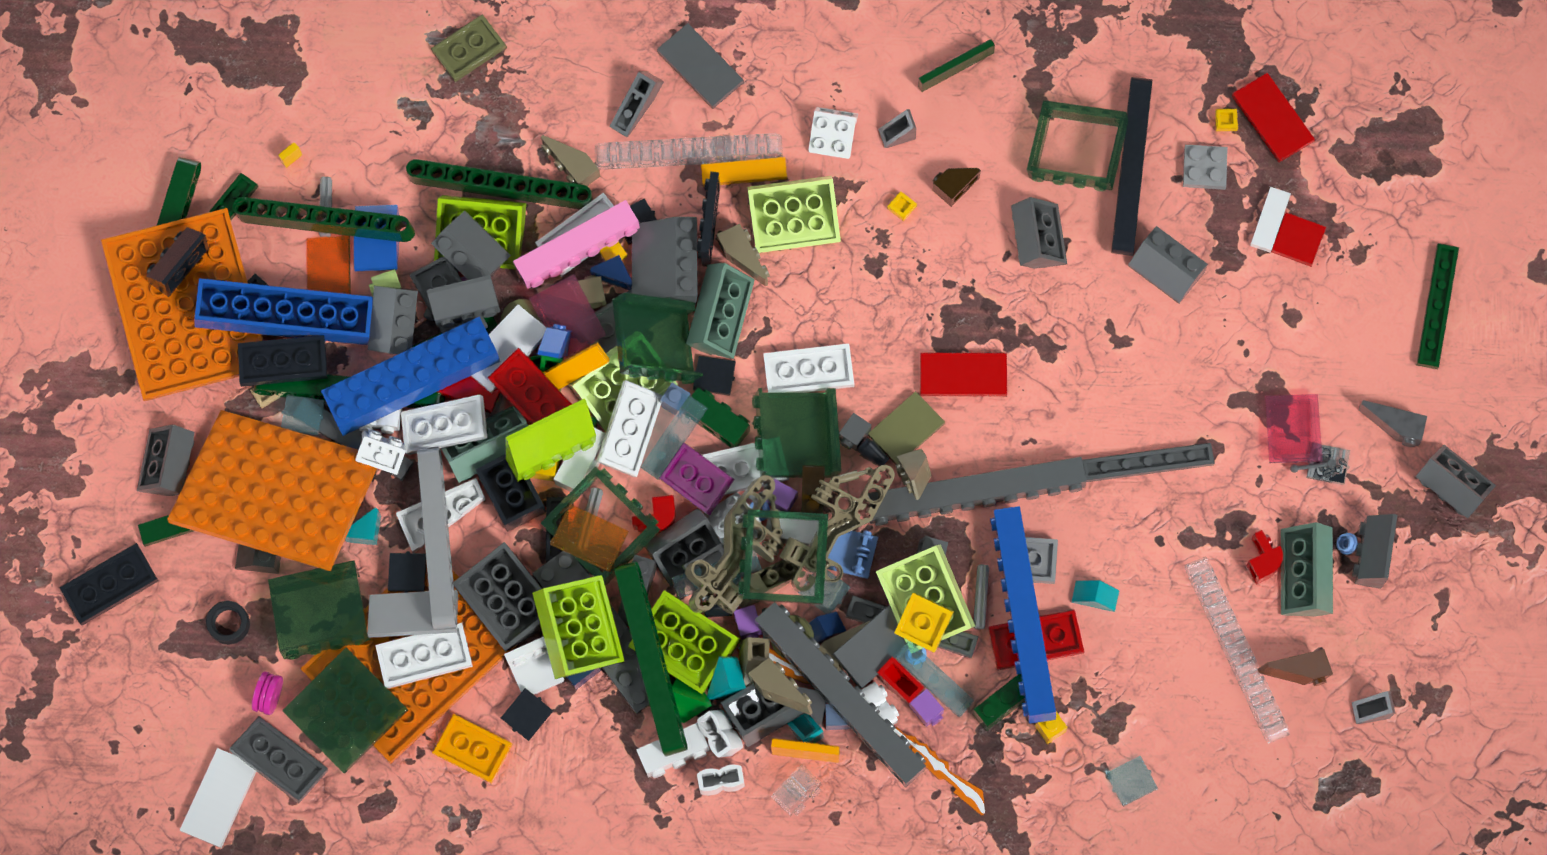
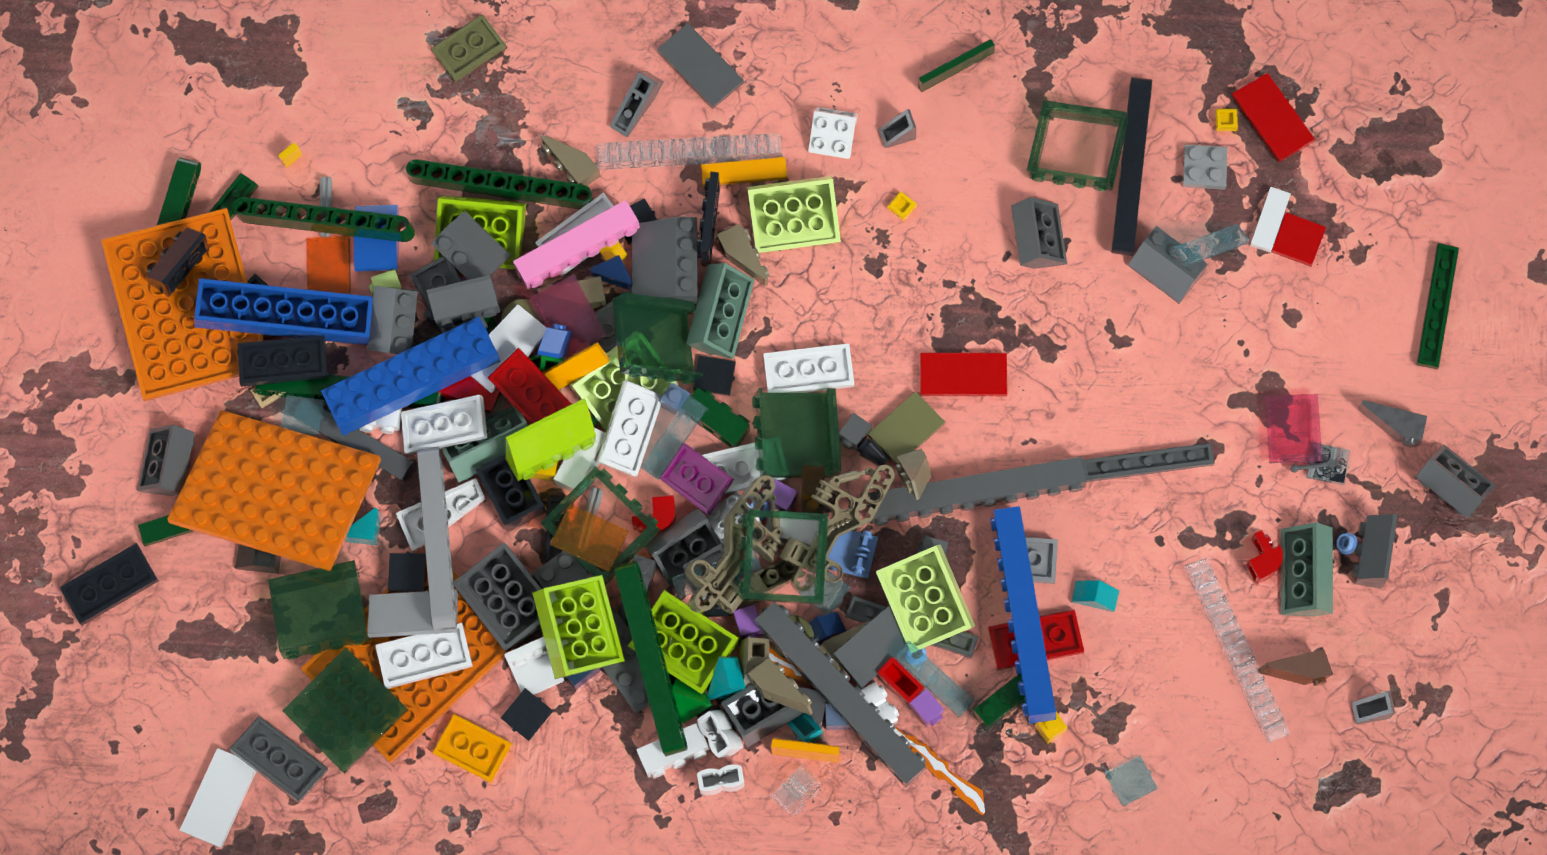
(221, 607): black tyre -> none
(267, 693): dark pink head -> none
(381, 451): white bracket -> none
(924, 622): yellow plate -> none
(954, 183): dark brown slope -> none
(981, 596): light grey axle -> none
(1210, 245): none -> clear light blue tile

